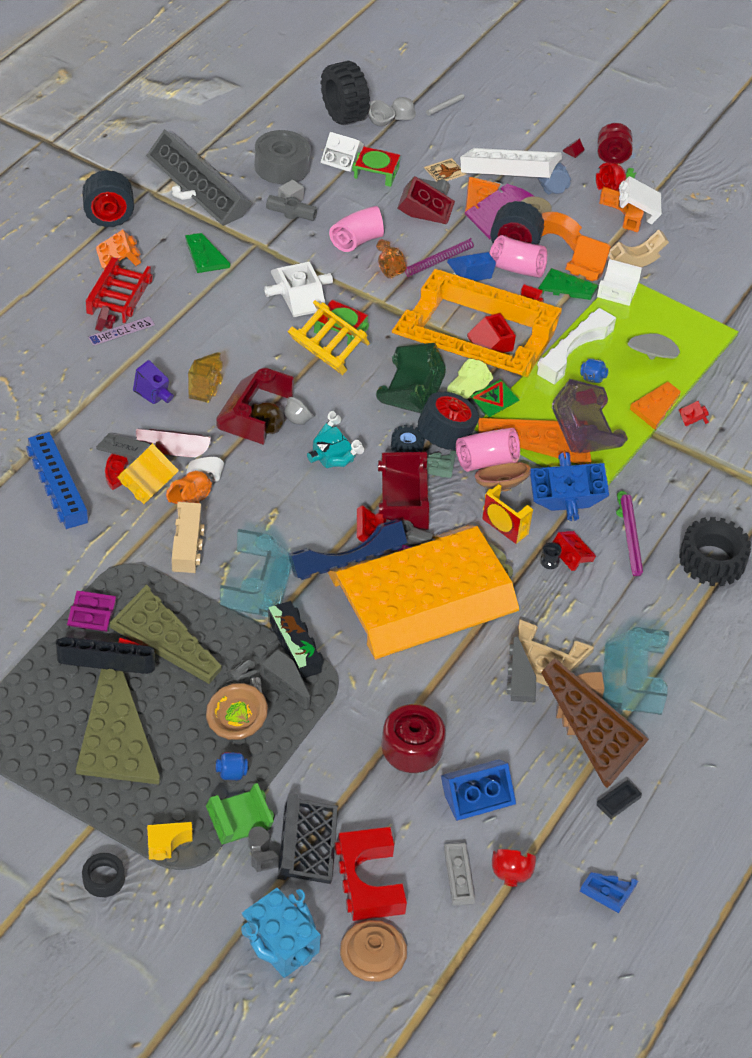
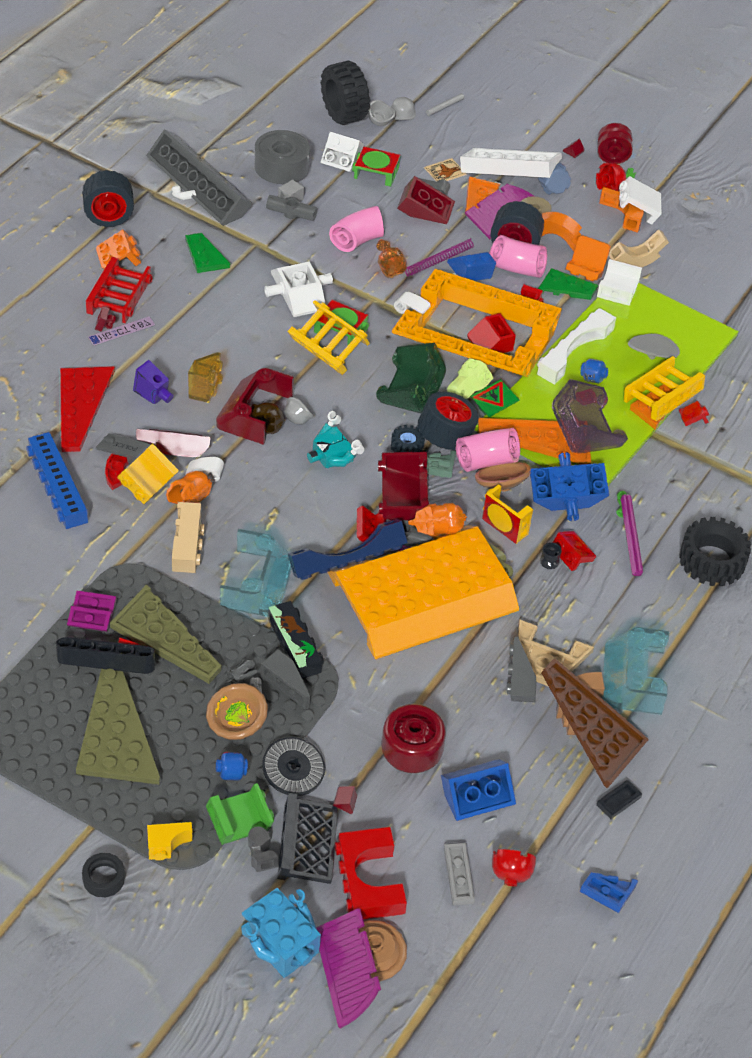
(80, 400): none -> red wing
(278, 763): none -> piece
(346, 798): none -> dark red slope
(348, 966): none -> magenta piece
(410, 300): none -> white panel
(439, 519): none -> orange helmet
(668, 401): none -> yellow fence

